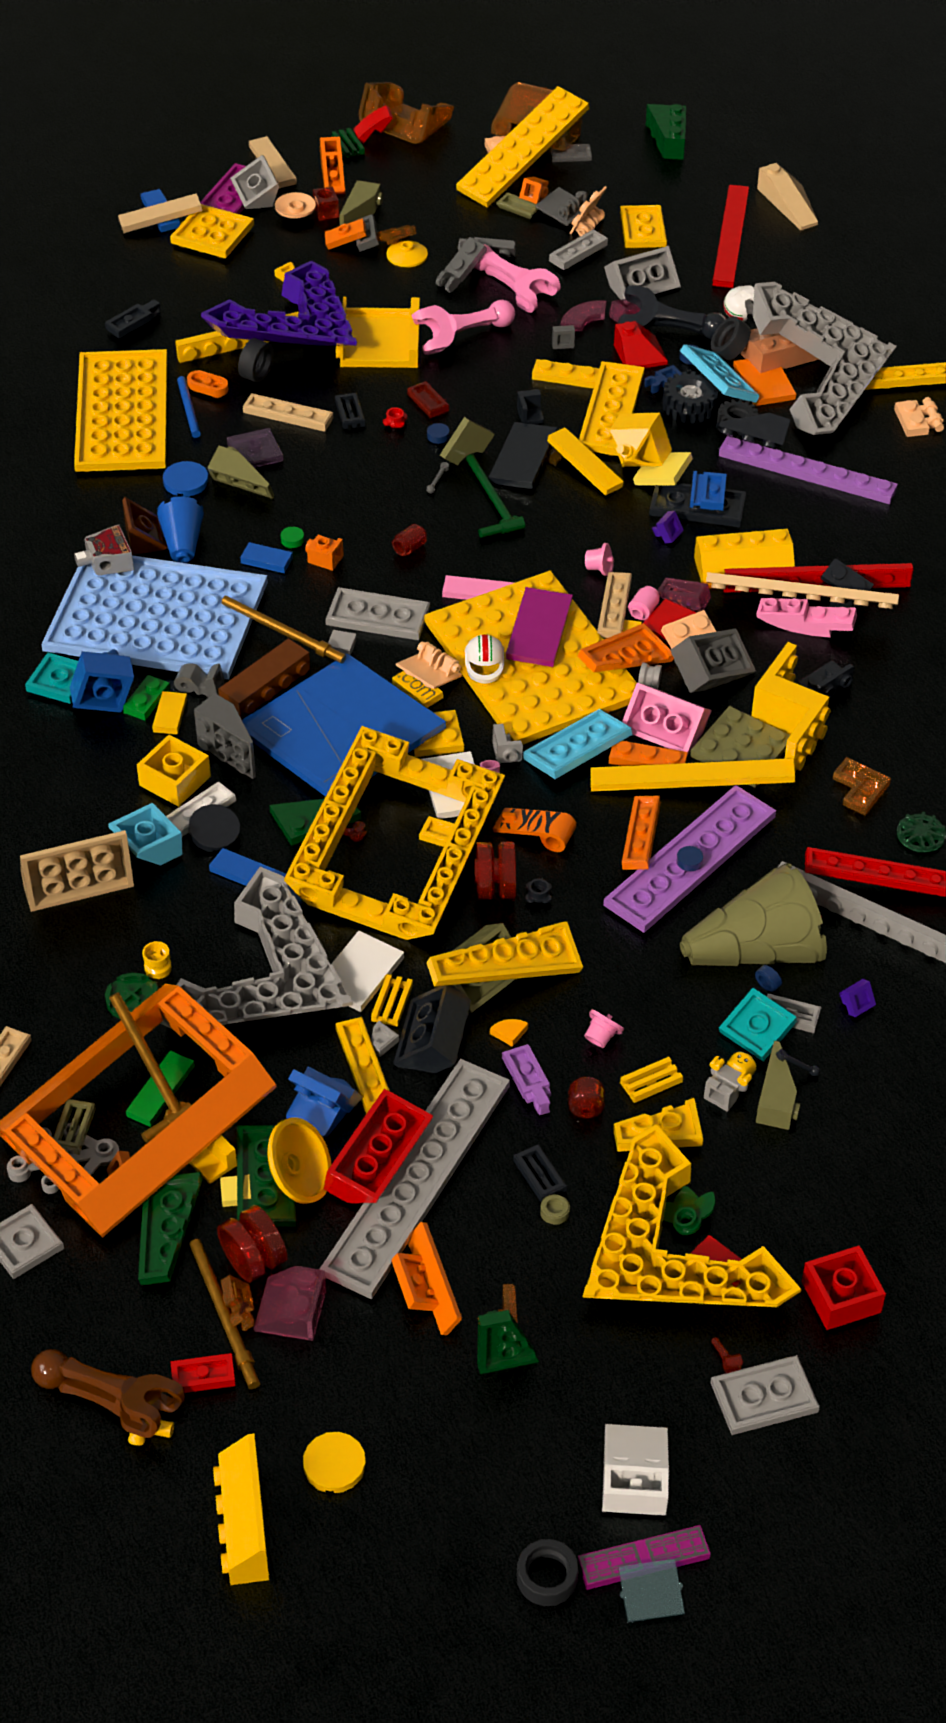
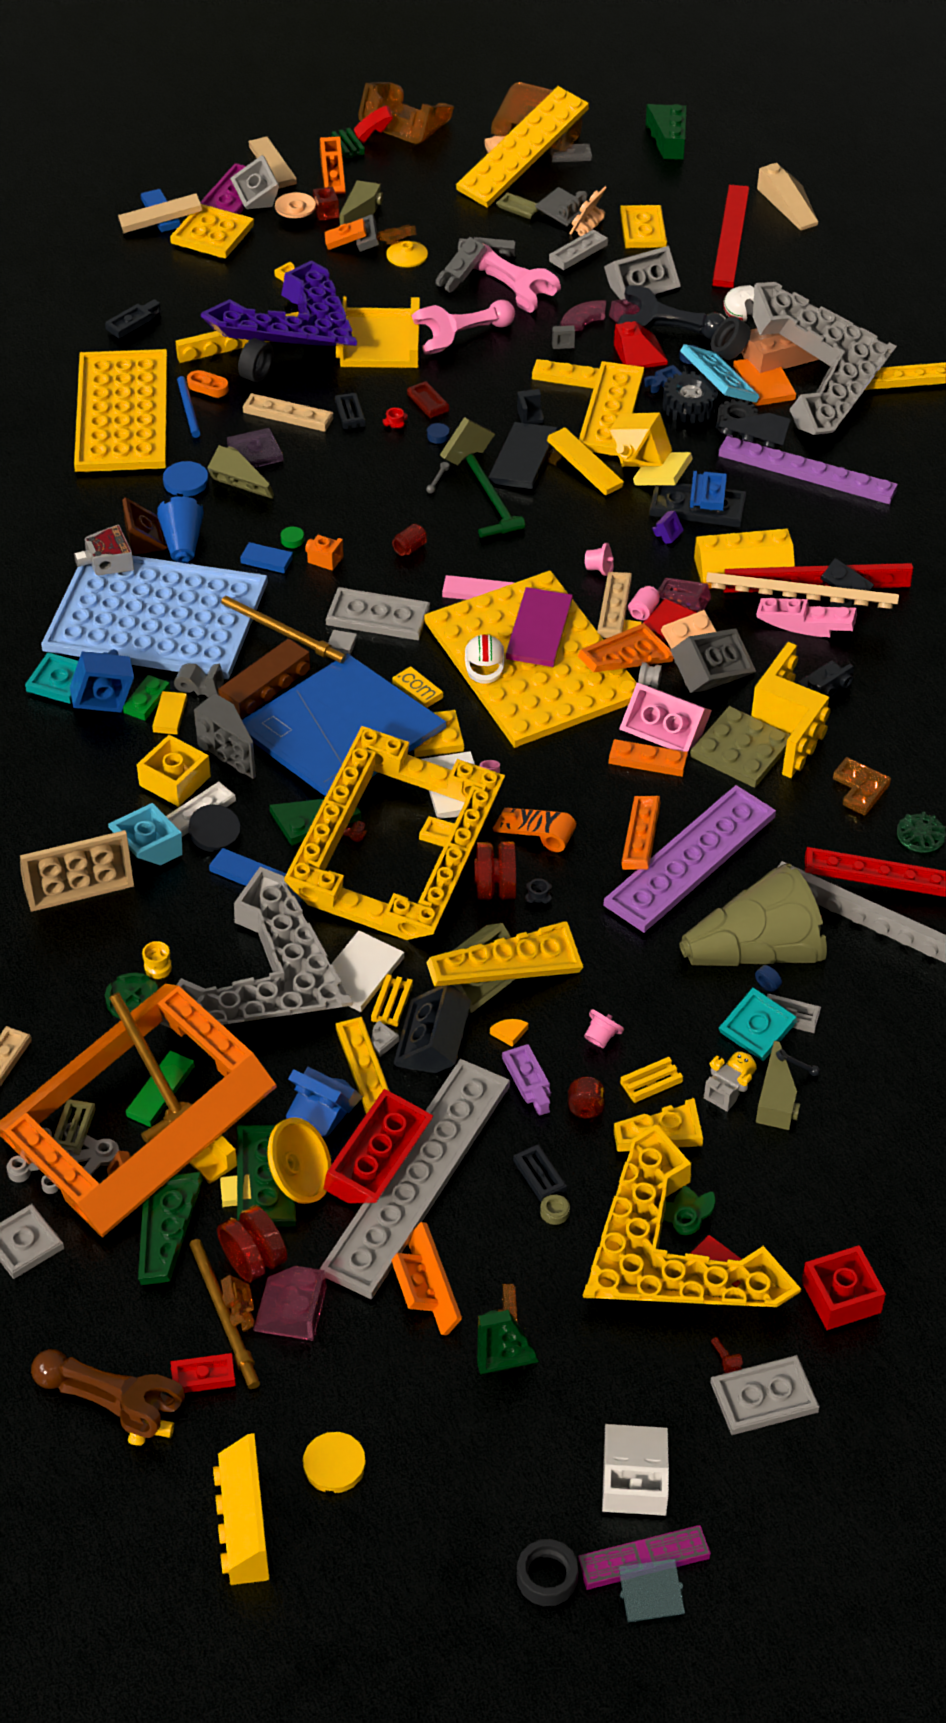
(431, 666): light nougat hinge -> none
(504, 748): light grey bracket -> none
(537, 191): orange brick -> none
(577, 743): medium azure tile -> none
(689, 858): dark blue tile -> none
(692, 774): yellow tile -> none
(858, 997): dark purple tile -> none
(912, 417): light nougat plate -> none

